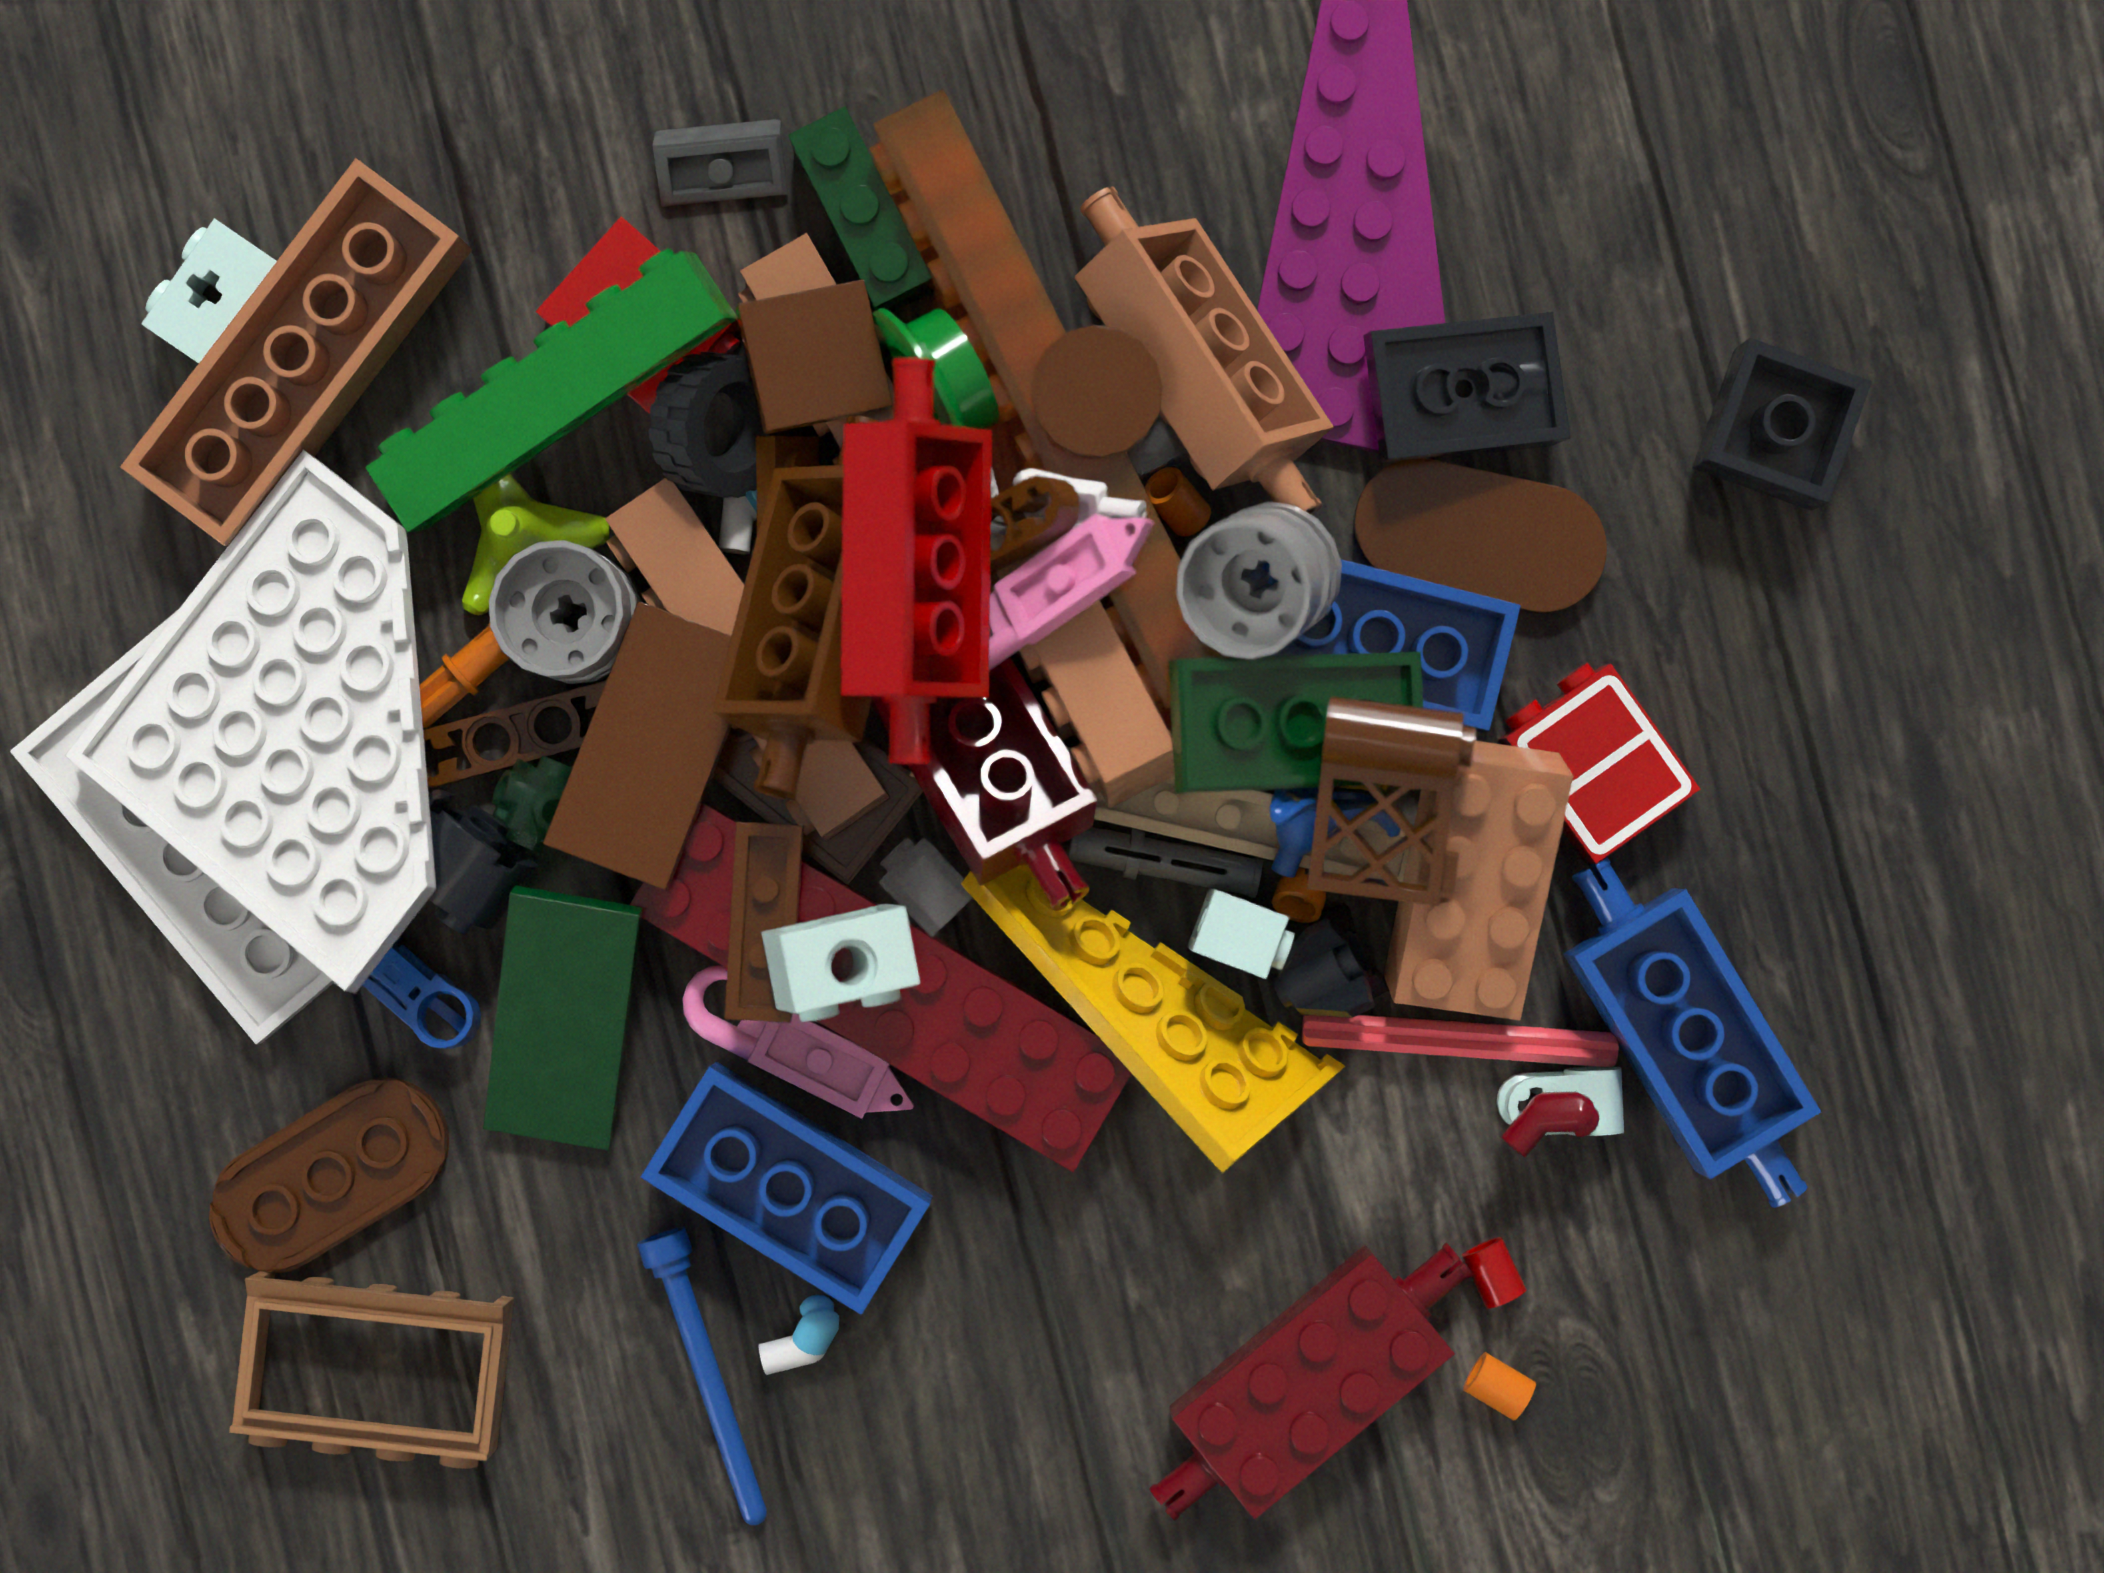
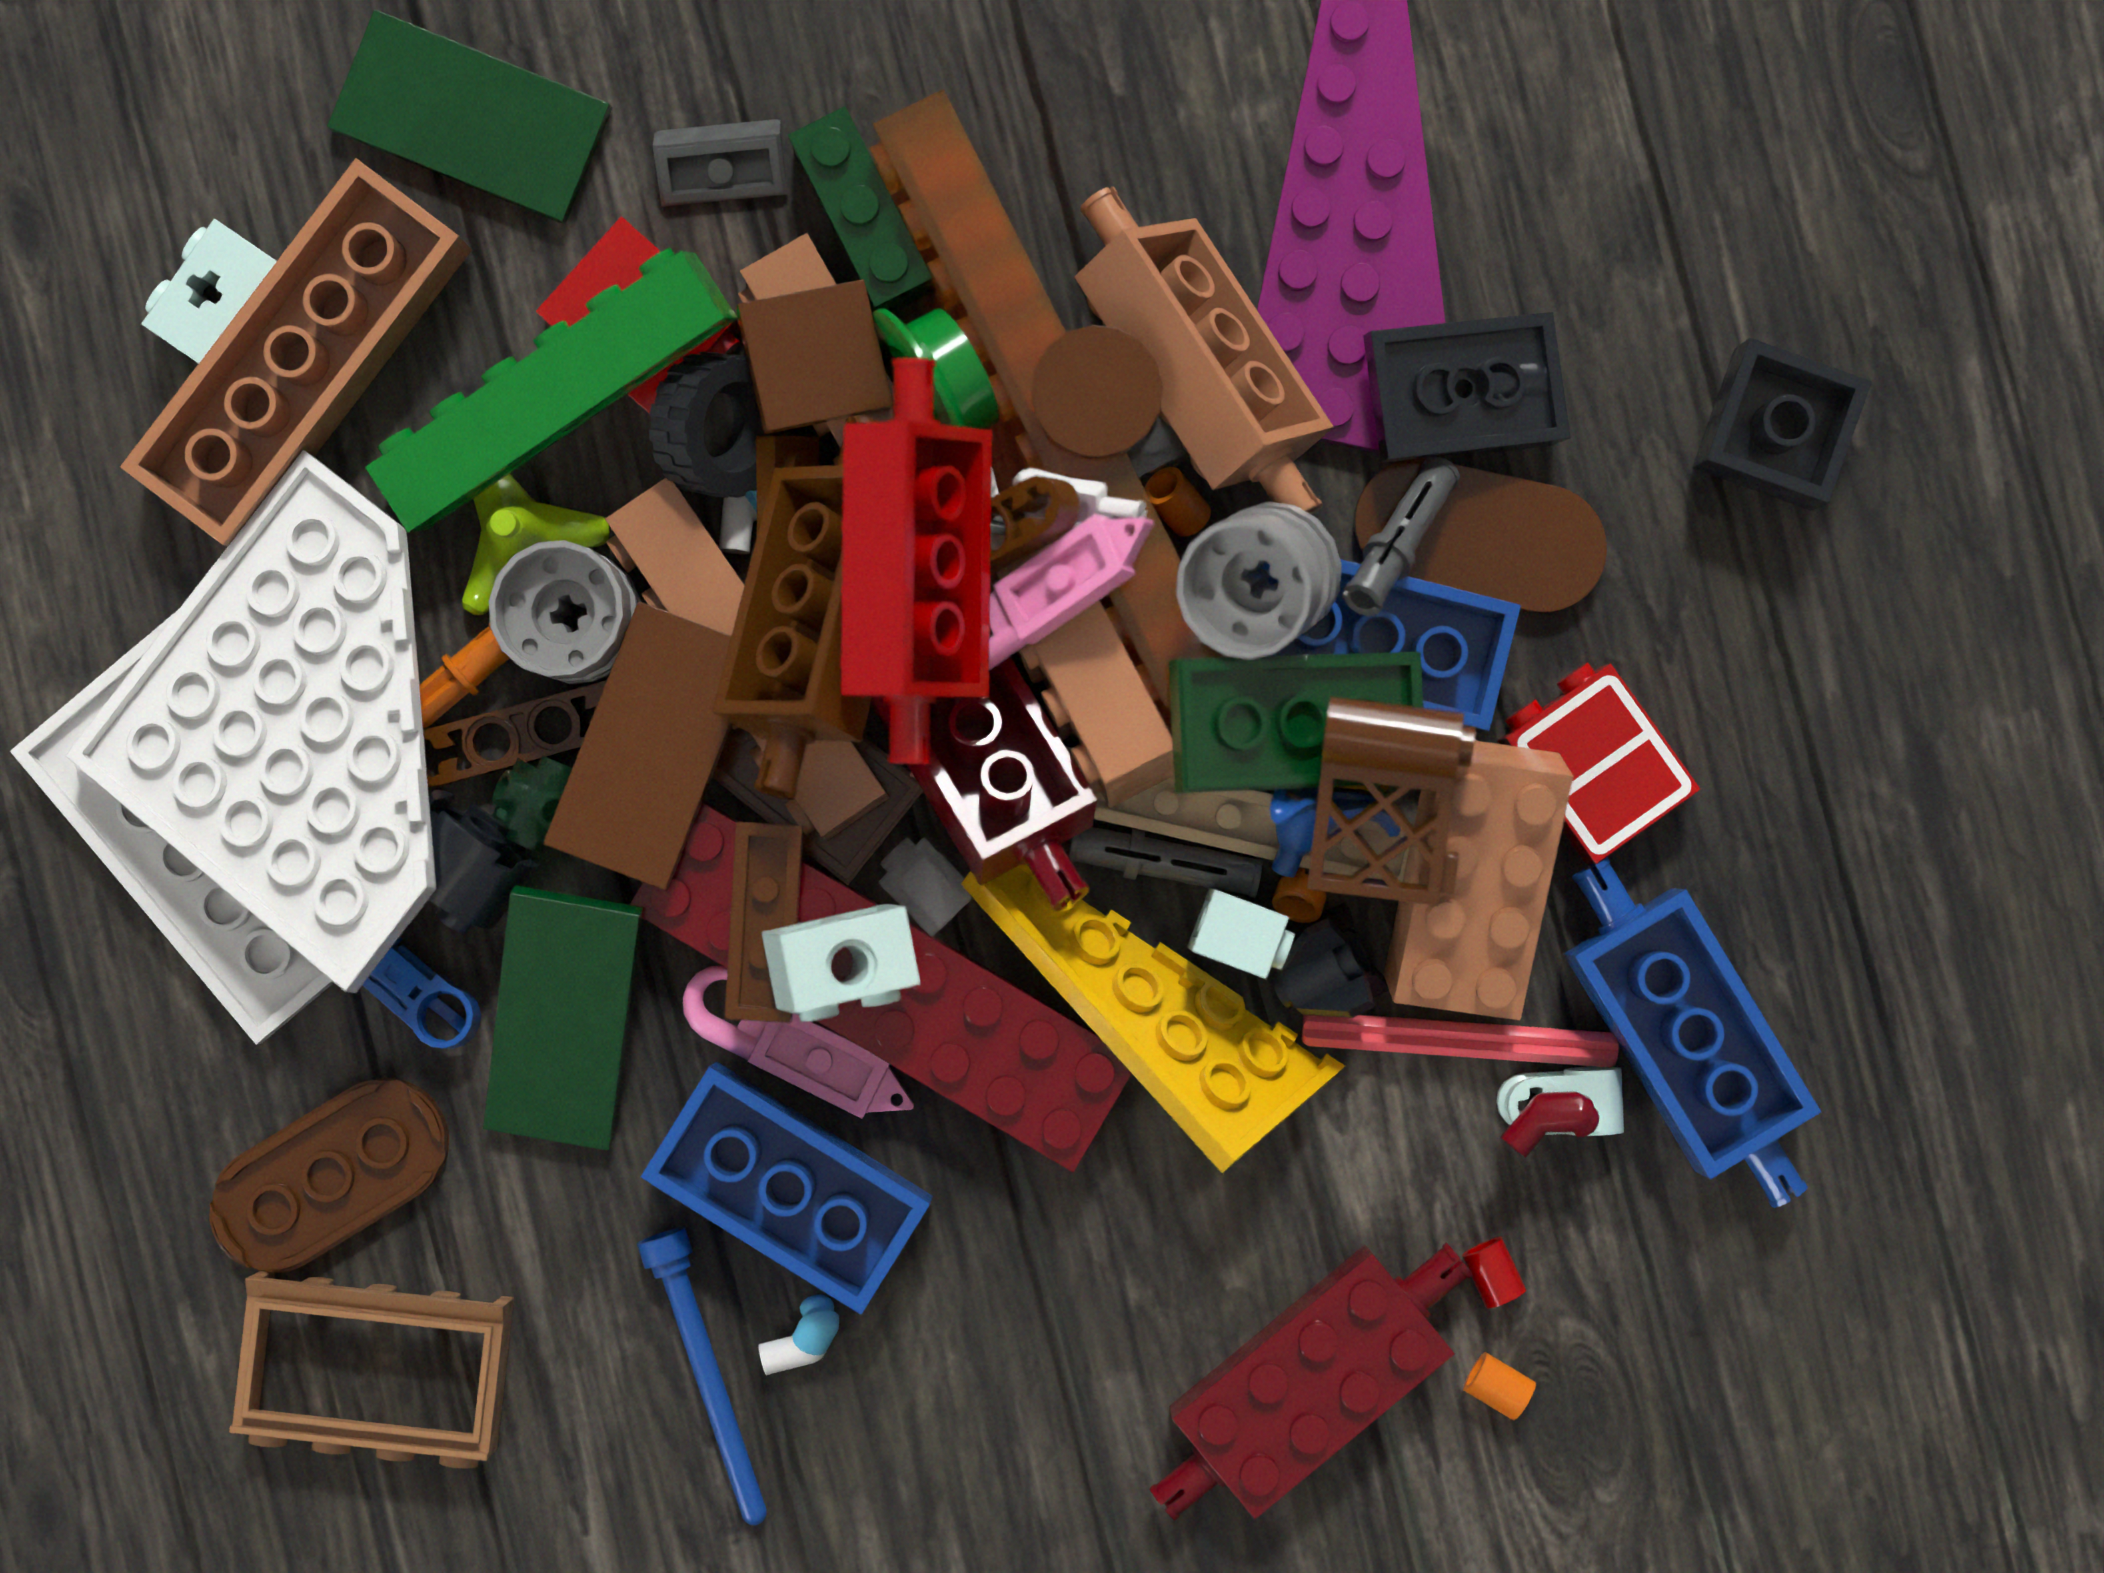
(469, 116): none -> dark green tile
(1391, 553): none -> dark grey pin

